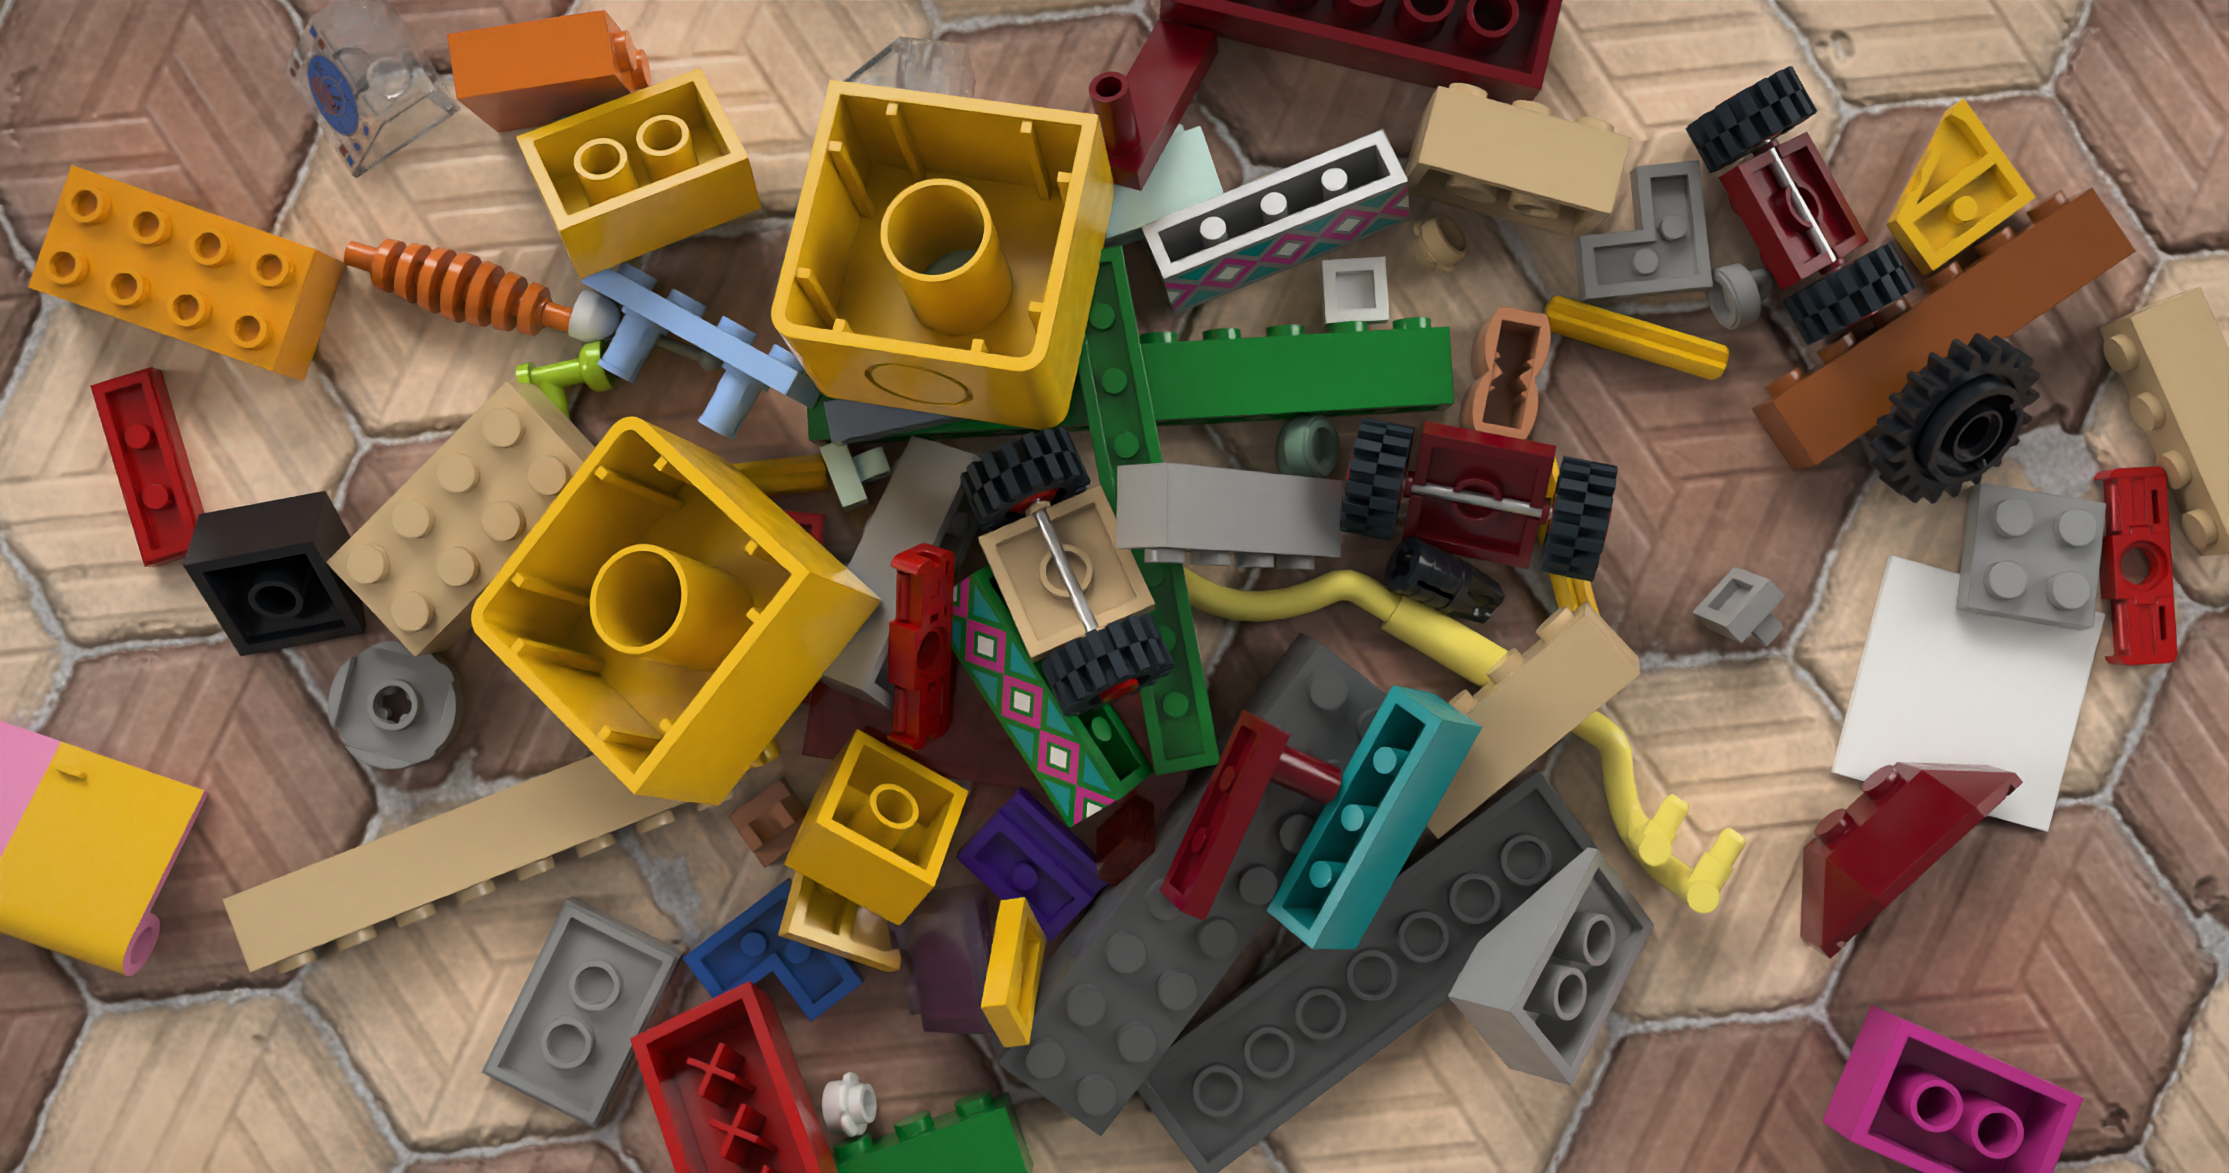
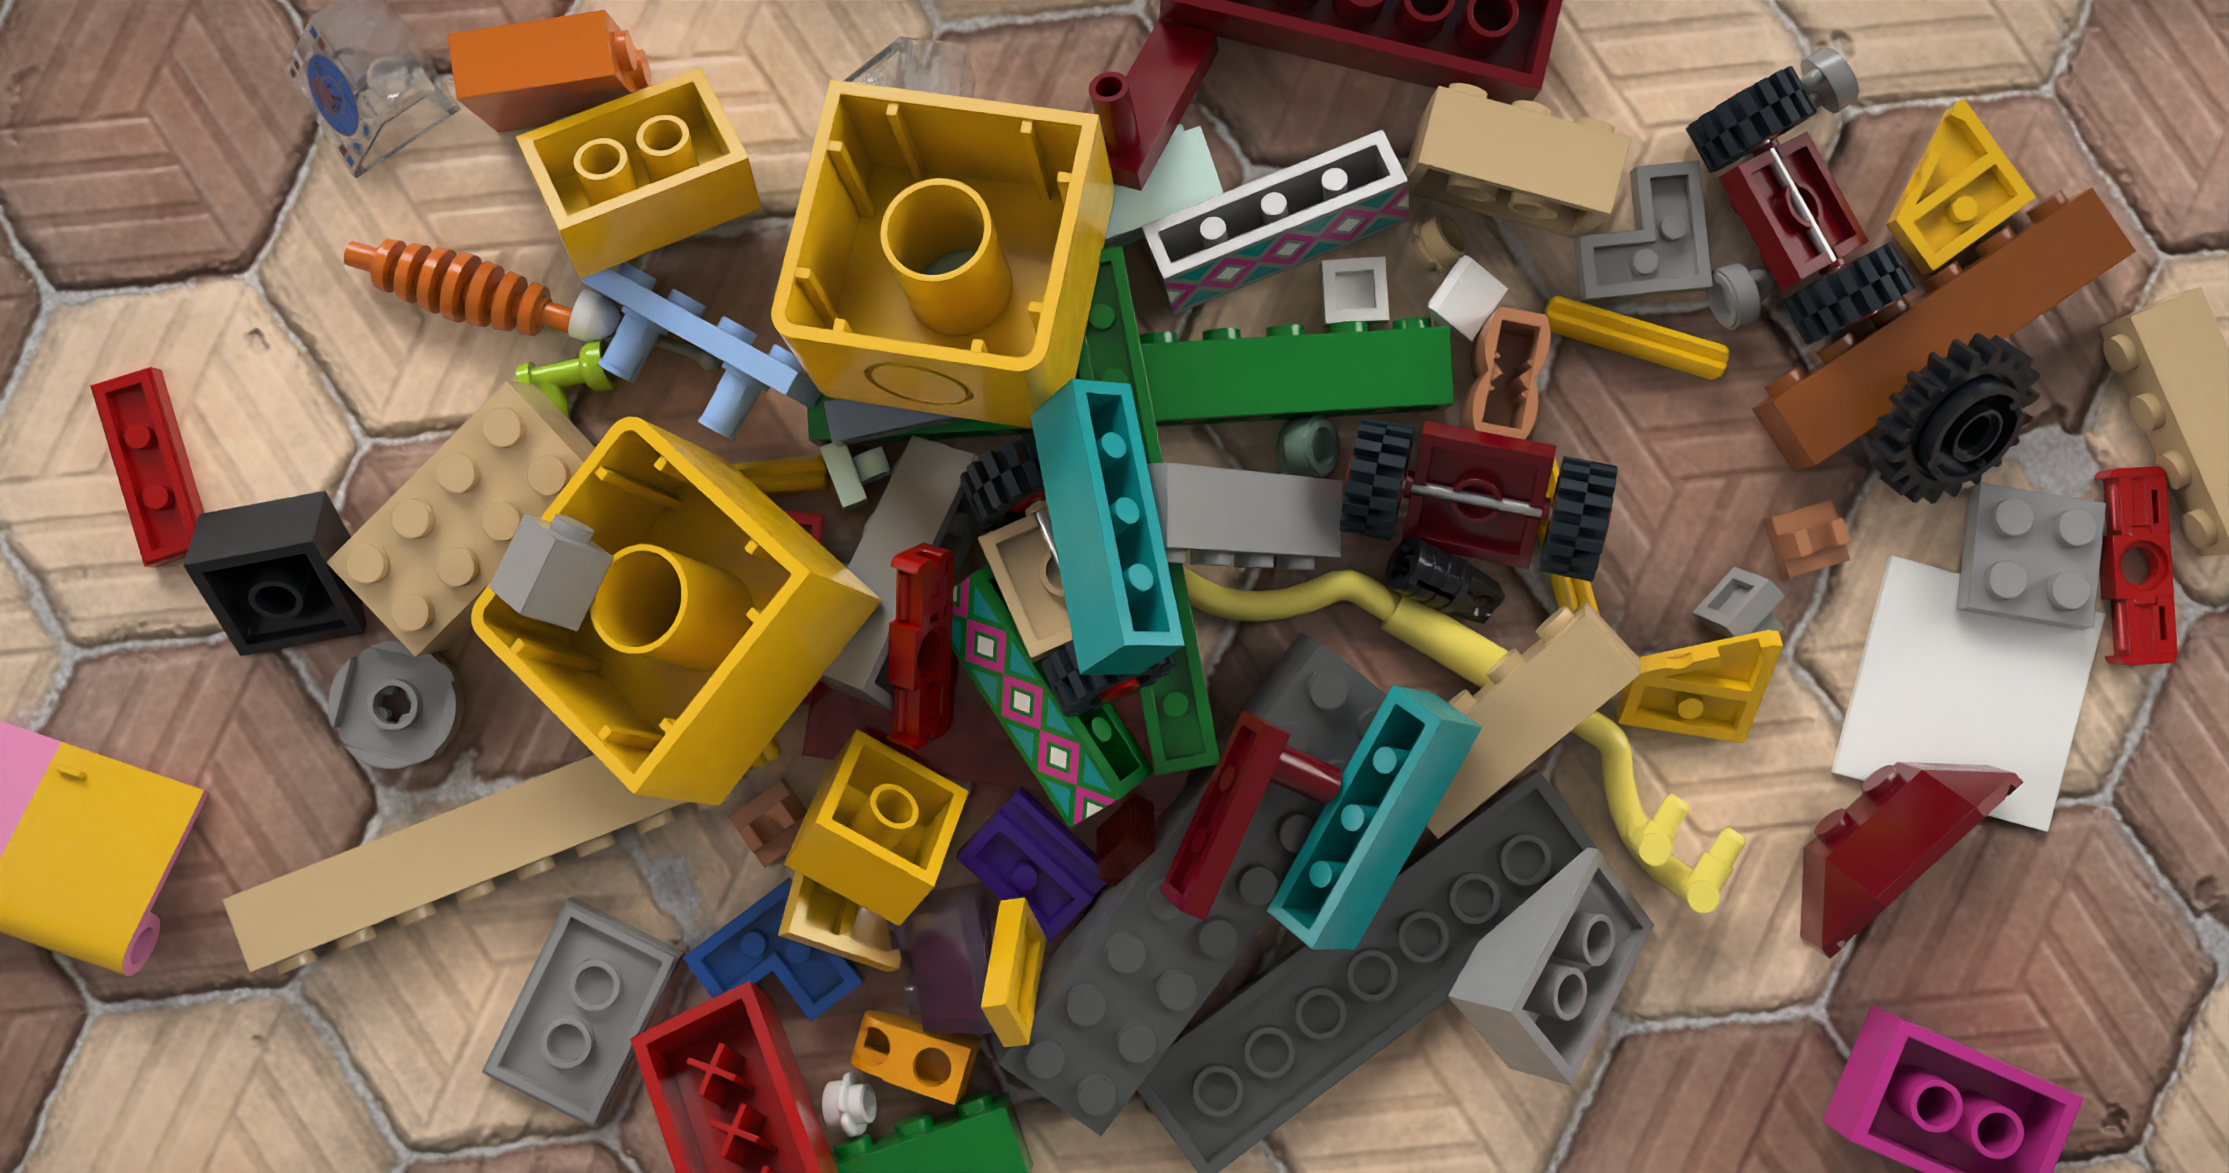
(187, 273): light orange brick -> none
(551, 570): none -> light grey brick
(915, 1059): none -> light orange leg
(1106, 529): none -> teal brick
(1465, 299): none -> white slope
(1703, 687): none -> yellow wing
(1807, 539): none -> nougat tile
(1829, 80): none -> light grey tile

